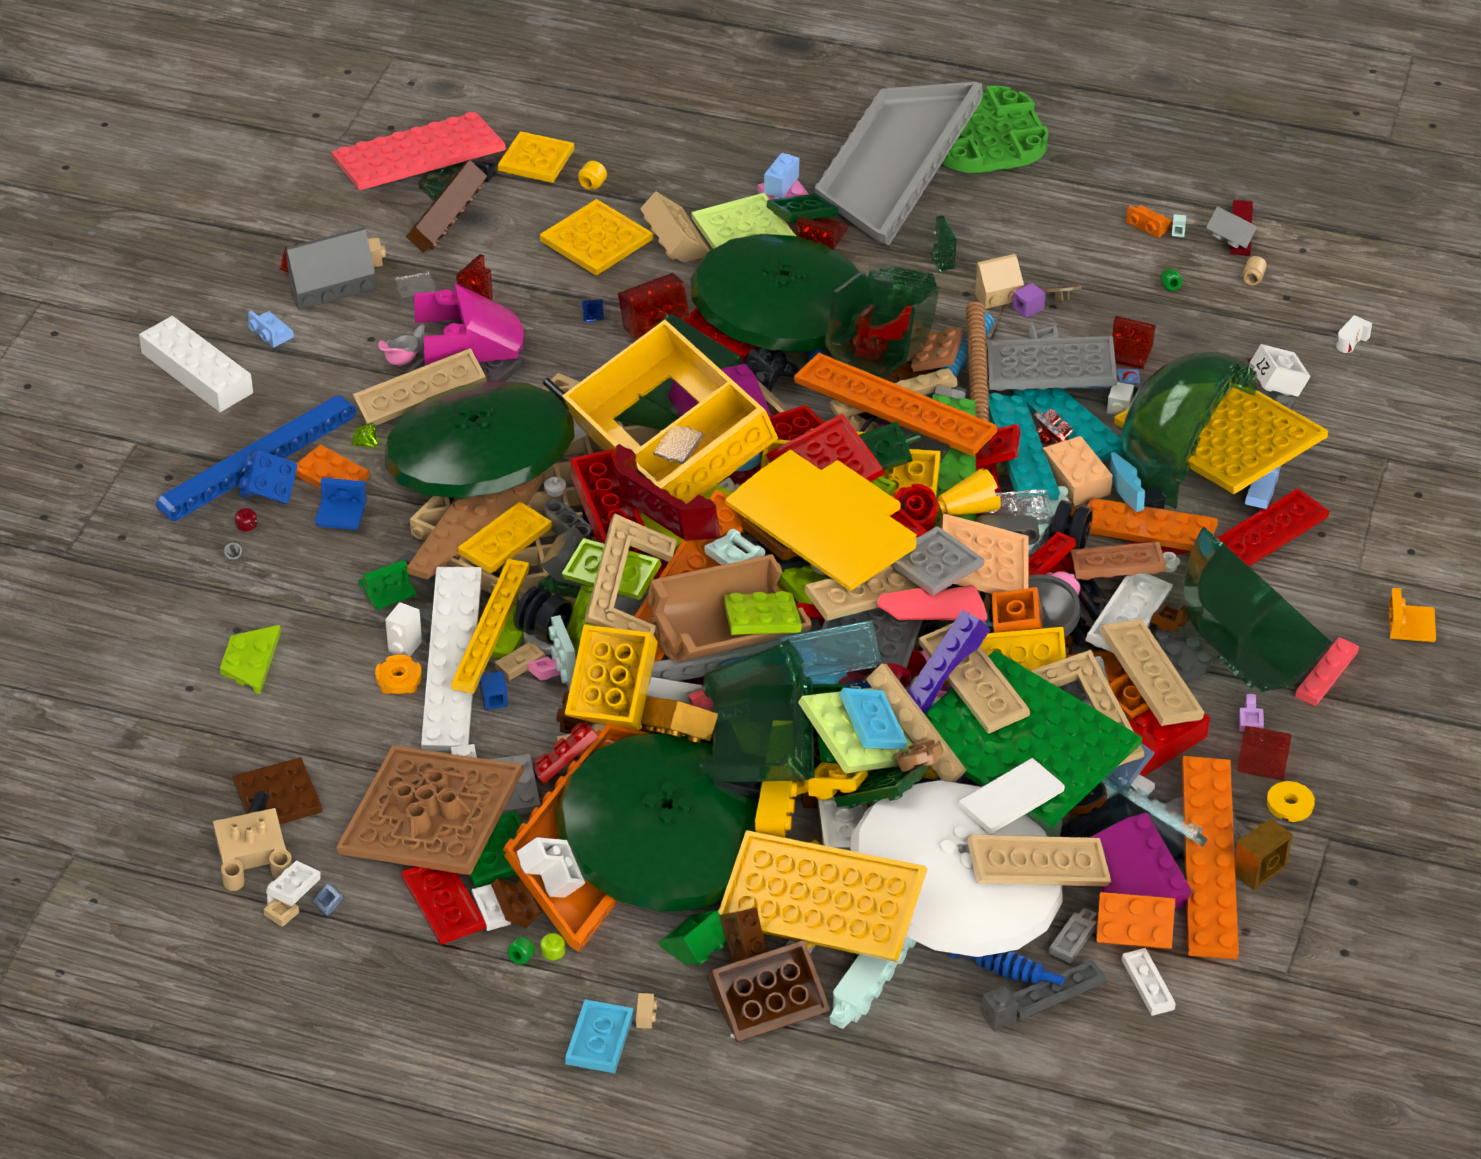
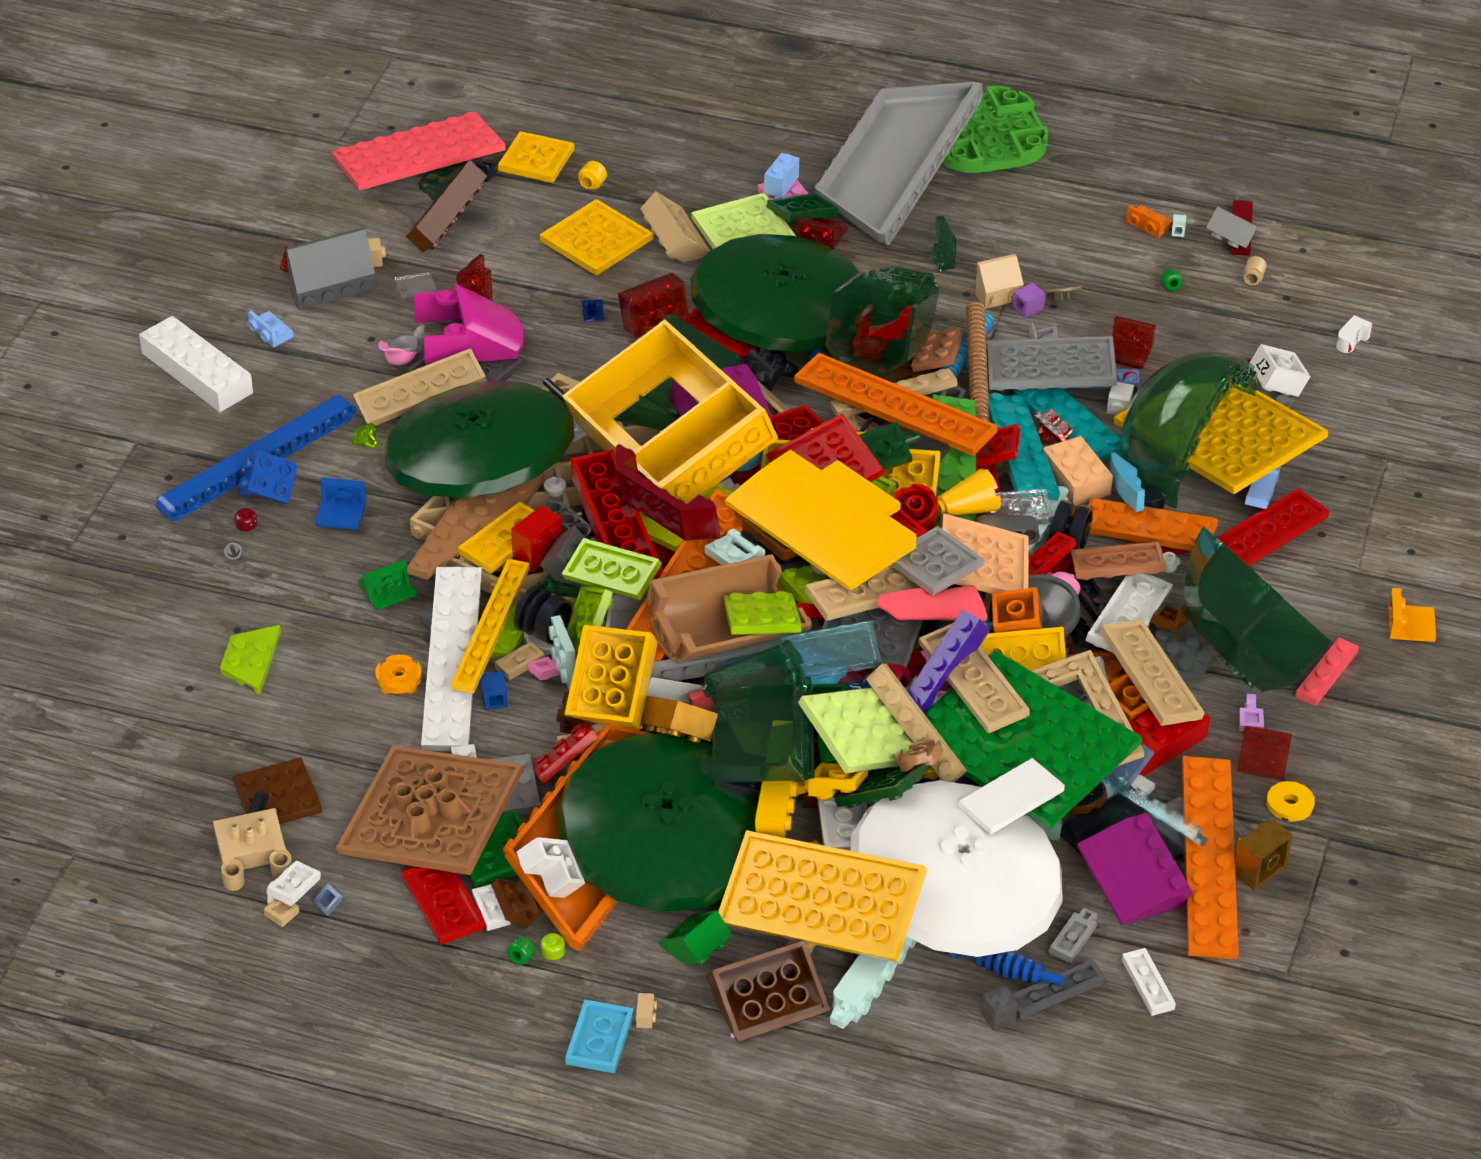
(328, 464): orange plate -> none
(403, 630): white brick -> none
(535, 536): none -> red brick
(620, 536): tan plate -> none
(678, 444): clear piece -> none
(743, 934): reddish brown bracket -> none
(873, 718): medium azure plate -> none
(949, 392): light grey tile -> none
(1038, 860): tan plate -> none
(1135, 920): orange brick -> none

